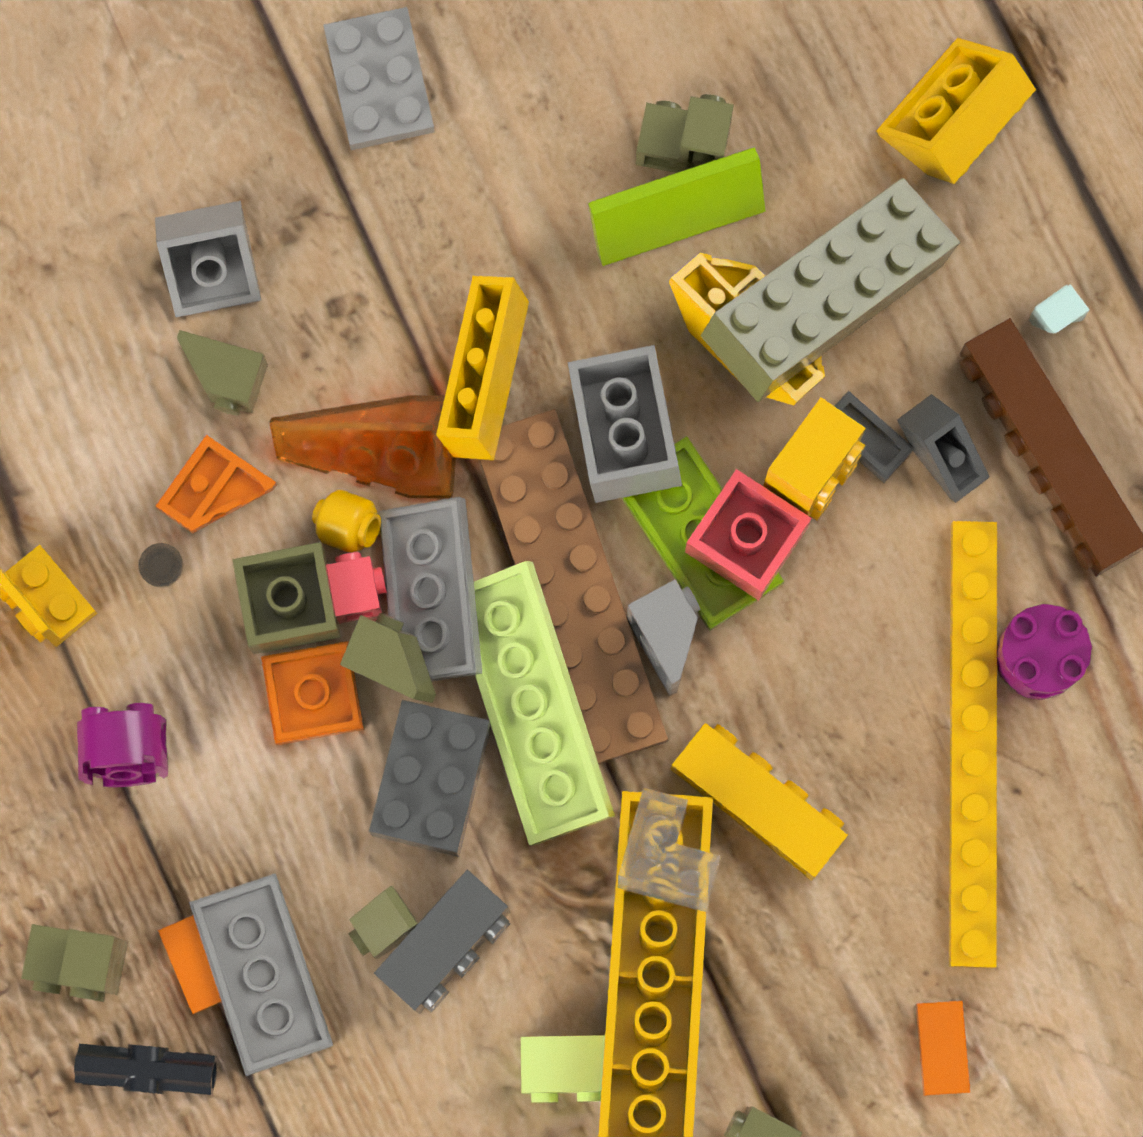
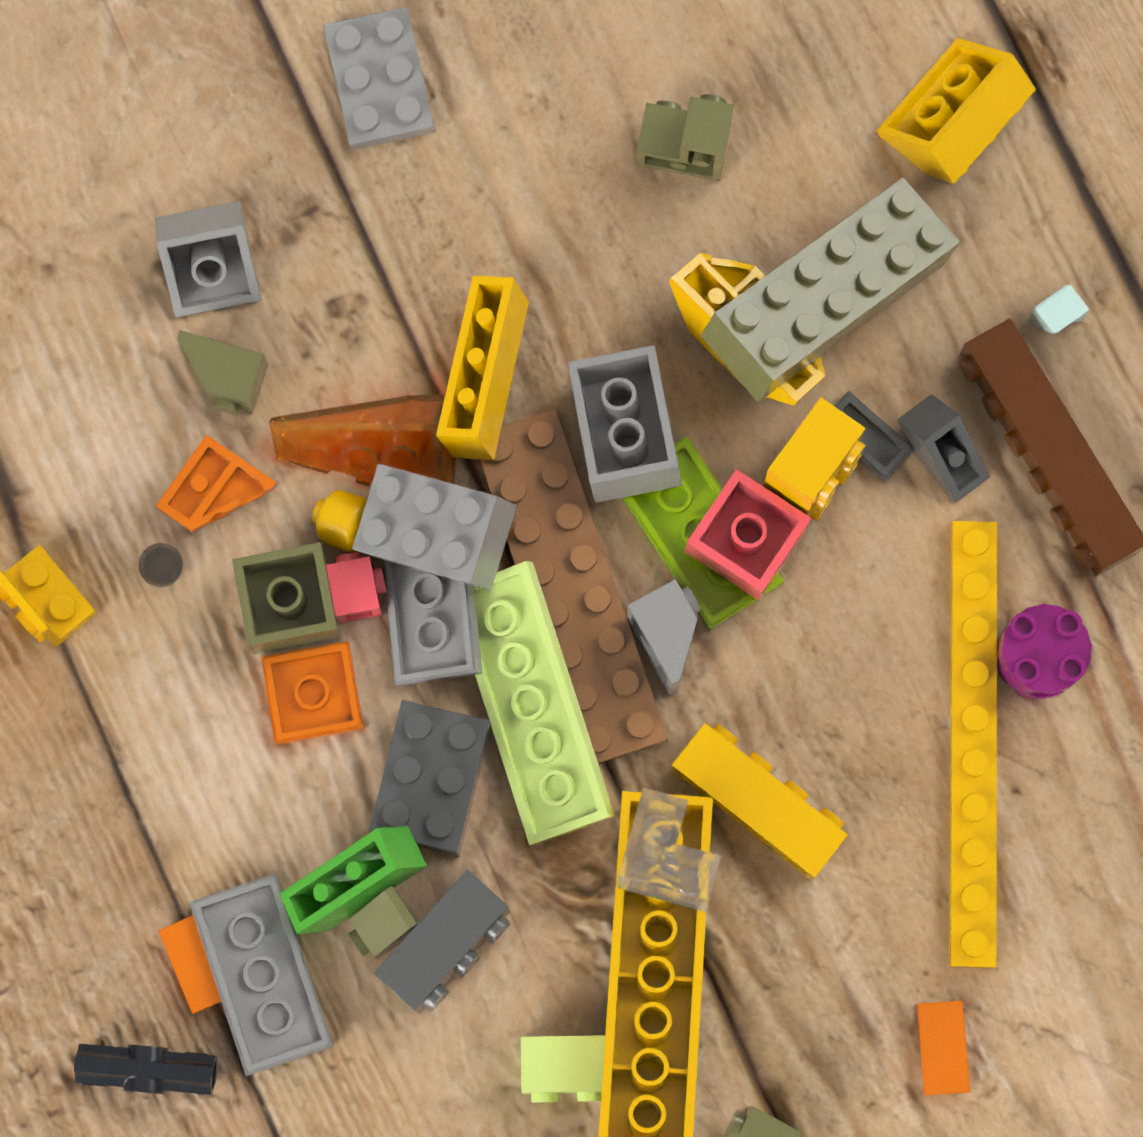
(74, 959): olive brick -> none
(122, 746): magenta brick -> none
(352, 879): none -> bright green brick
(389, 657): olive slope -> none
(434, 526): none -> light grey brick
(677, 206): lime tile -> none

